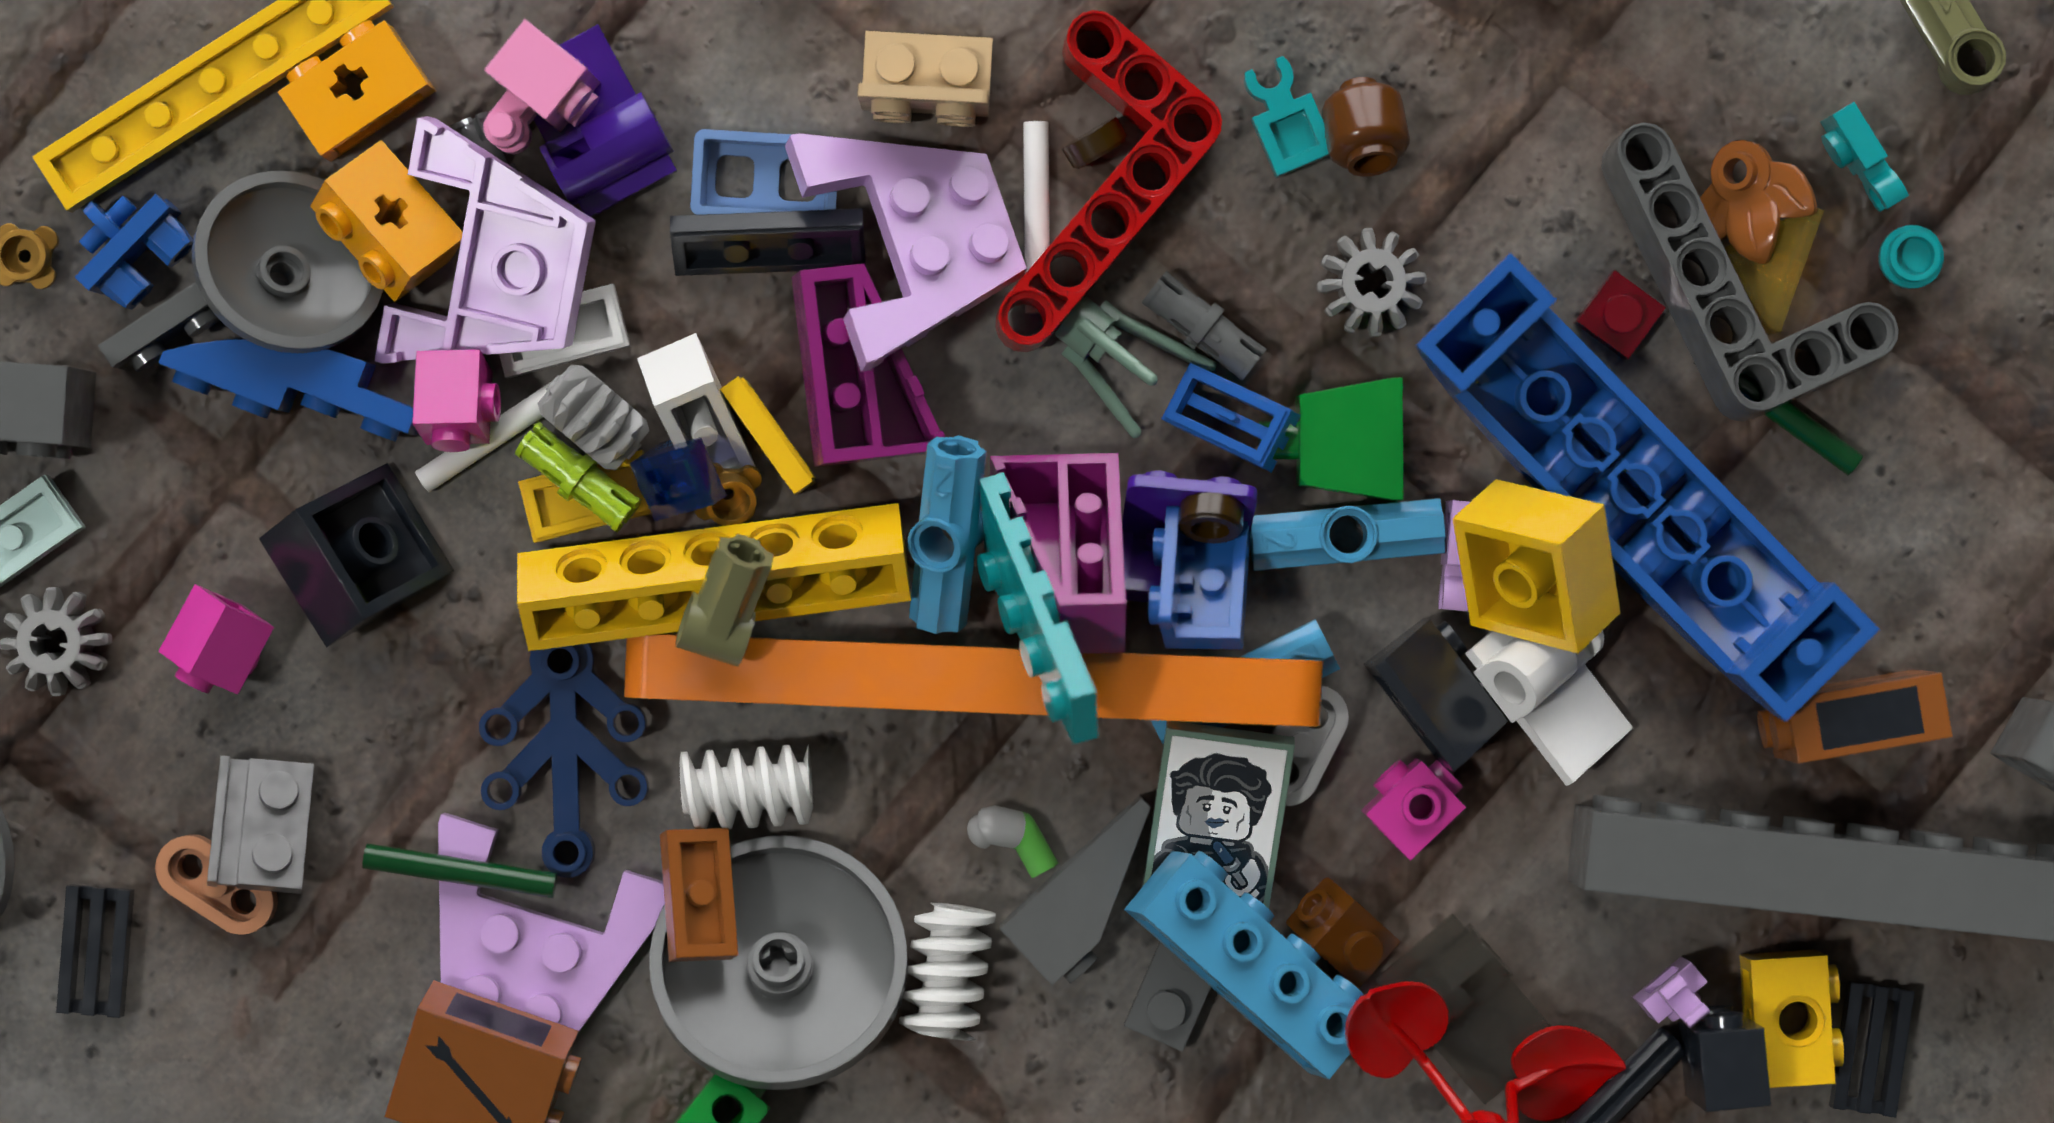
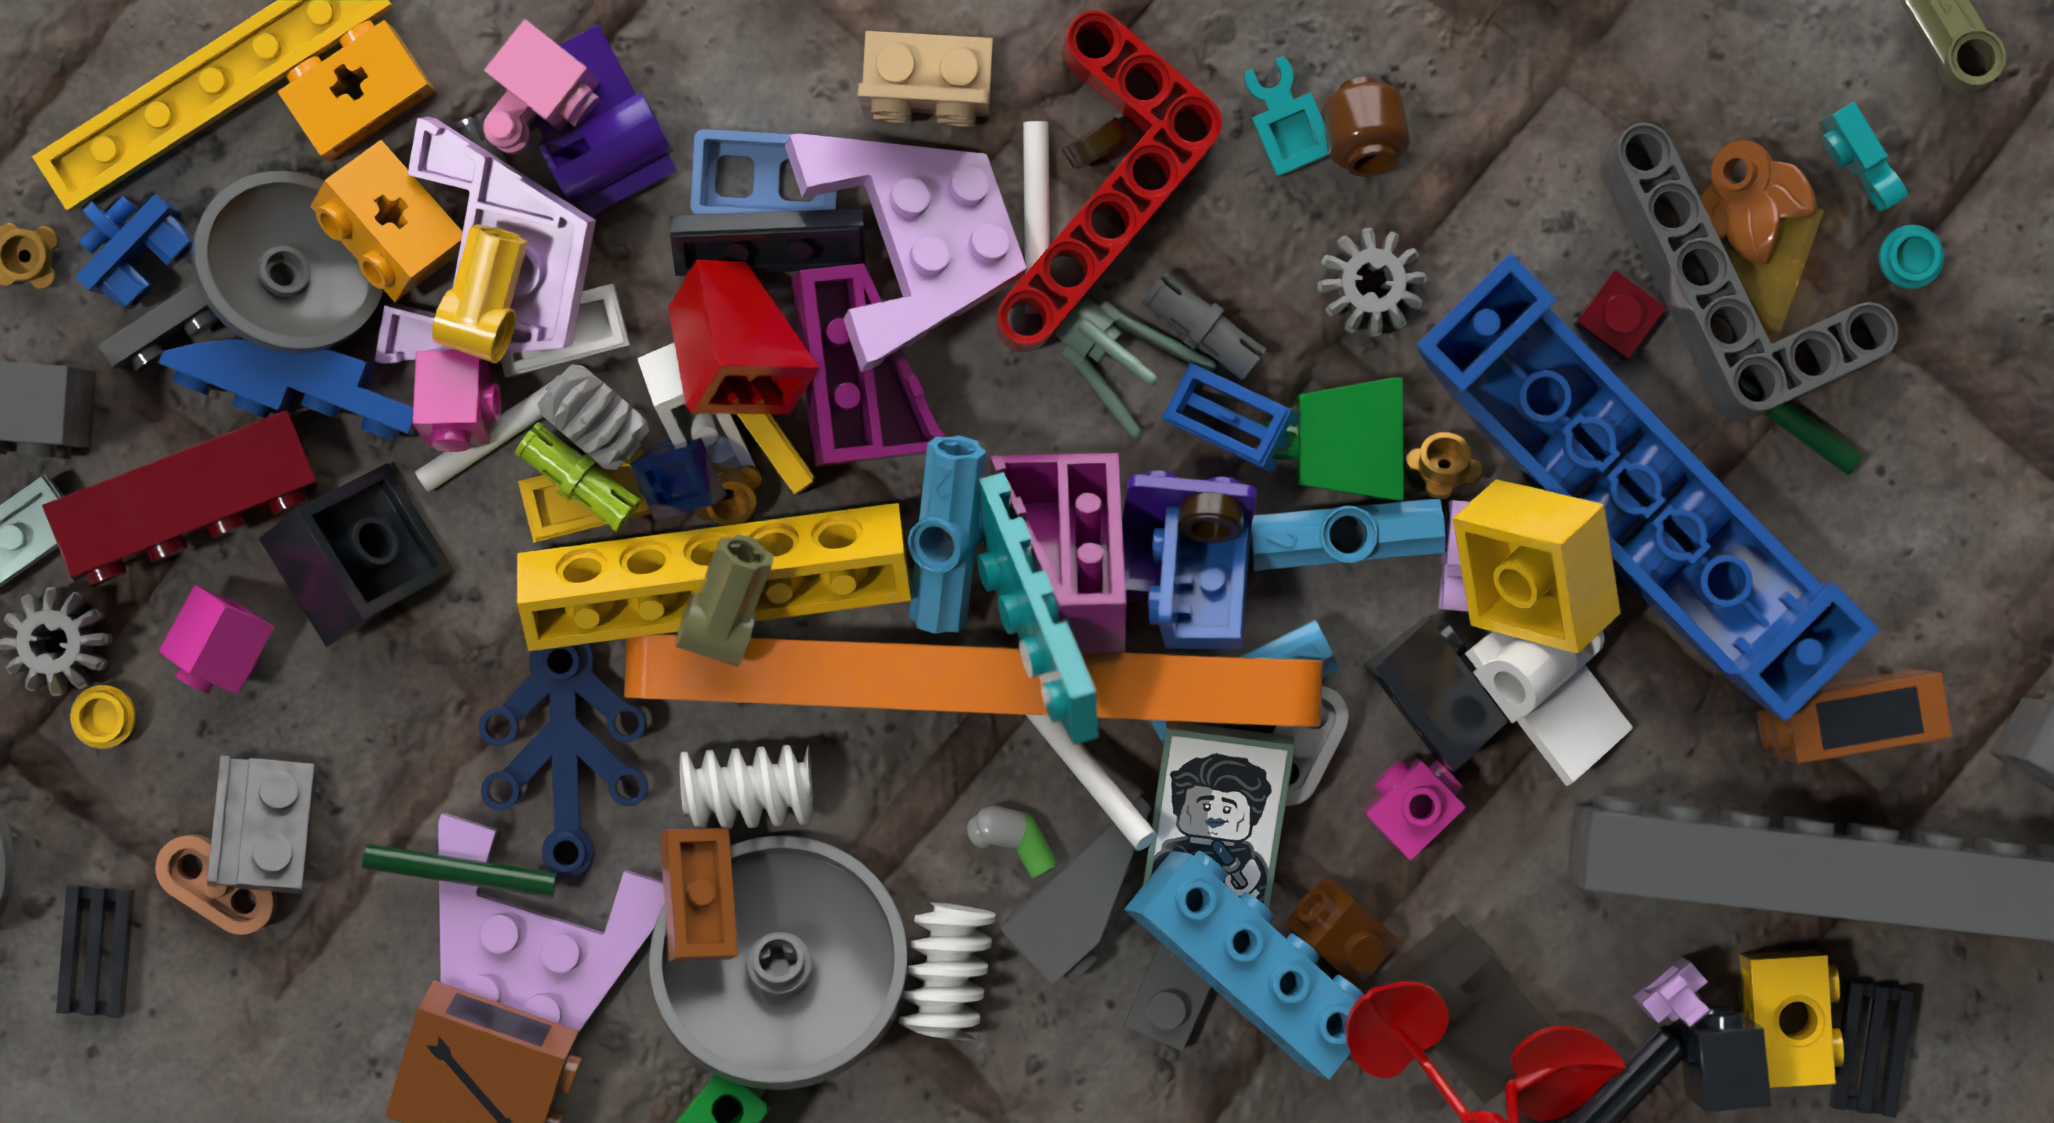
(103, 716): none -> yellow plate
(179, 497): none -> dark red brick
(477, 311): none -> yellow piece
(735, 344): none -> red slope
(1096, 782): none -> white bar
(1444, 450): none -> pearl gold plate

